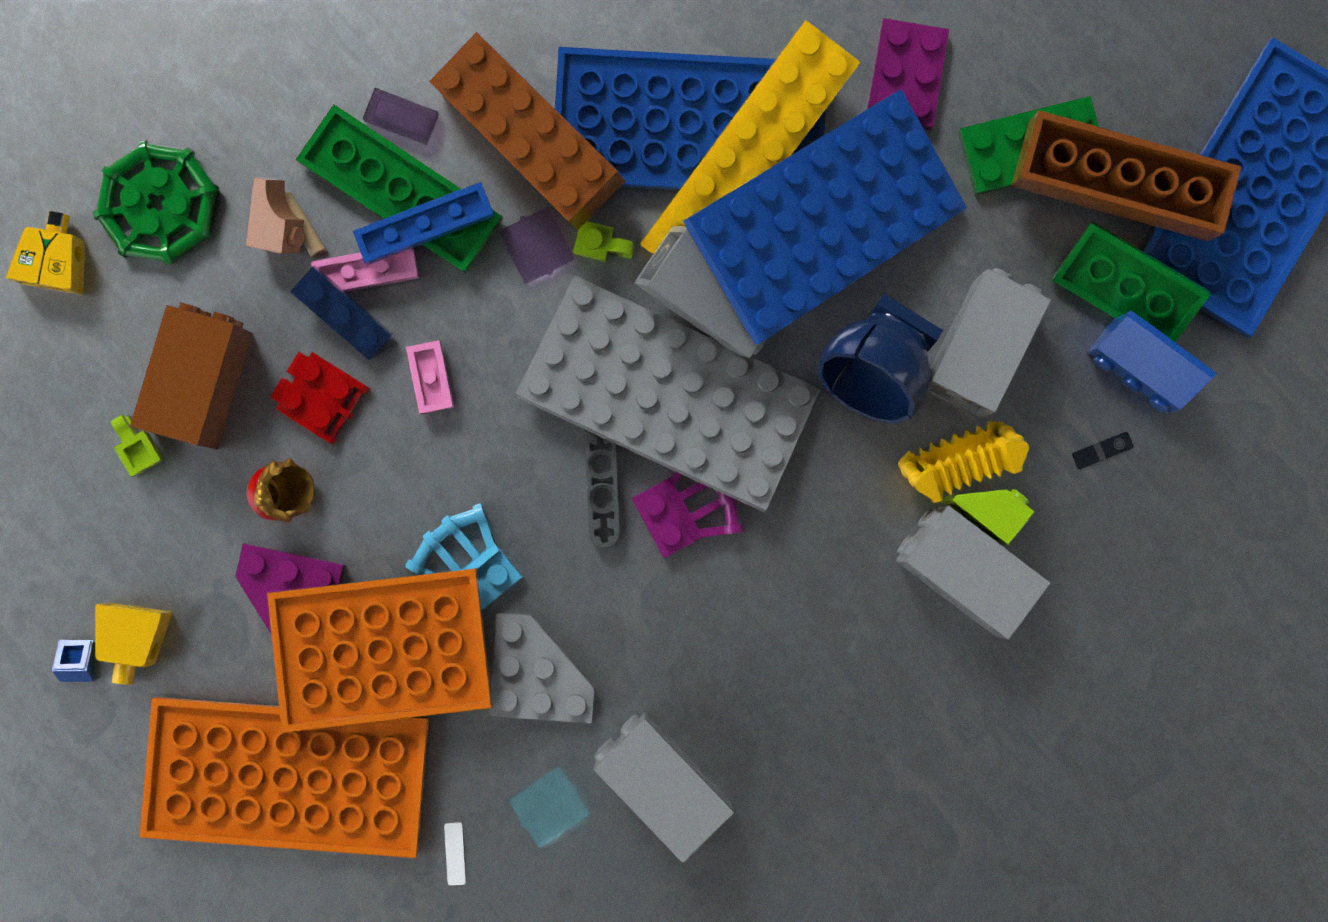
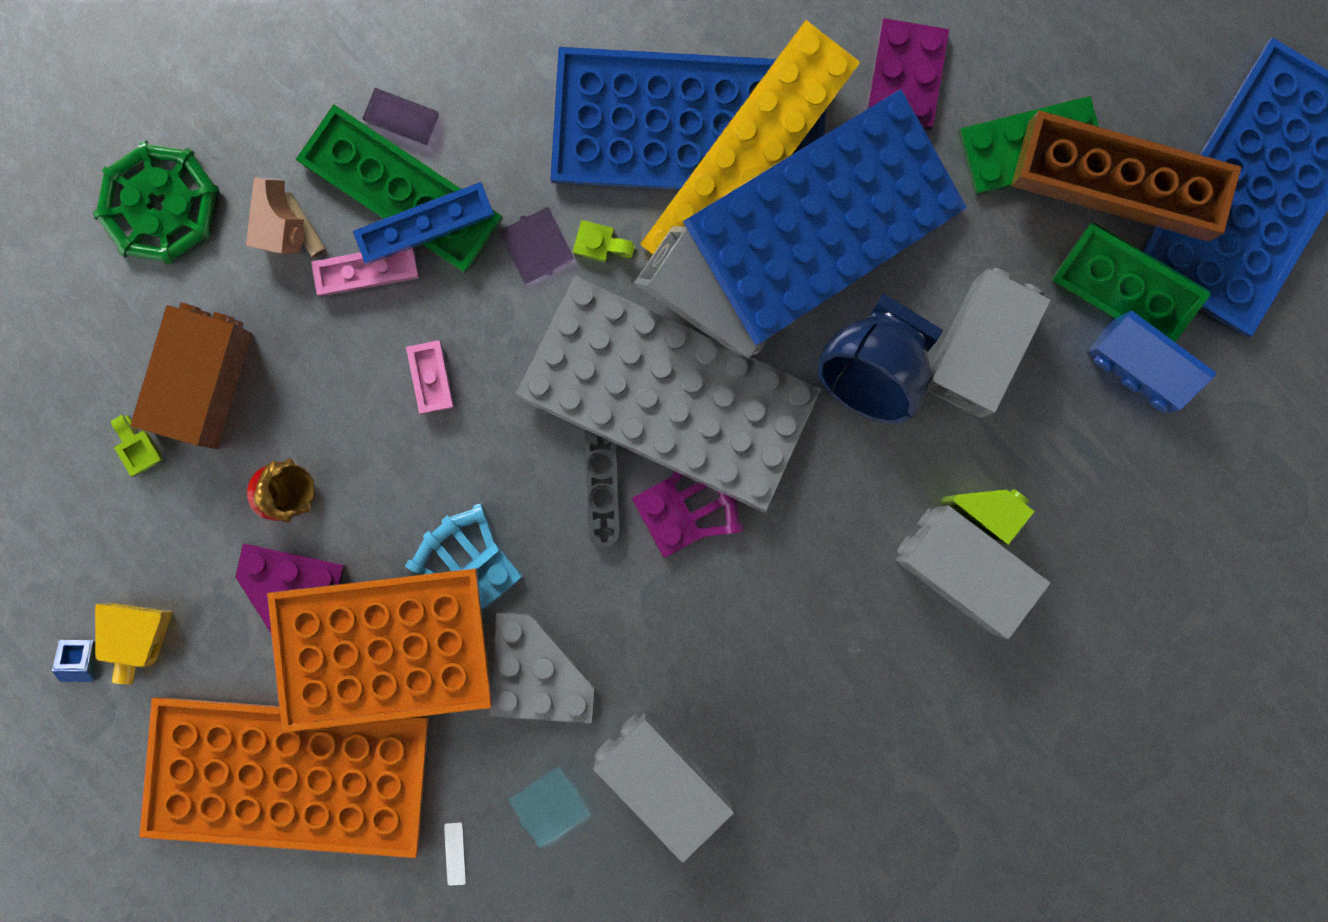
(50, 257): yellow torso -> none
(317, 395): red plate -> none
(341, 312): dark blue plate -> none
(527, 131): dark orange brick -> none
(964, 459): yellow piece -> none
(1102, 450): black sticker -> none

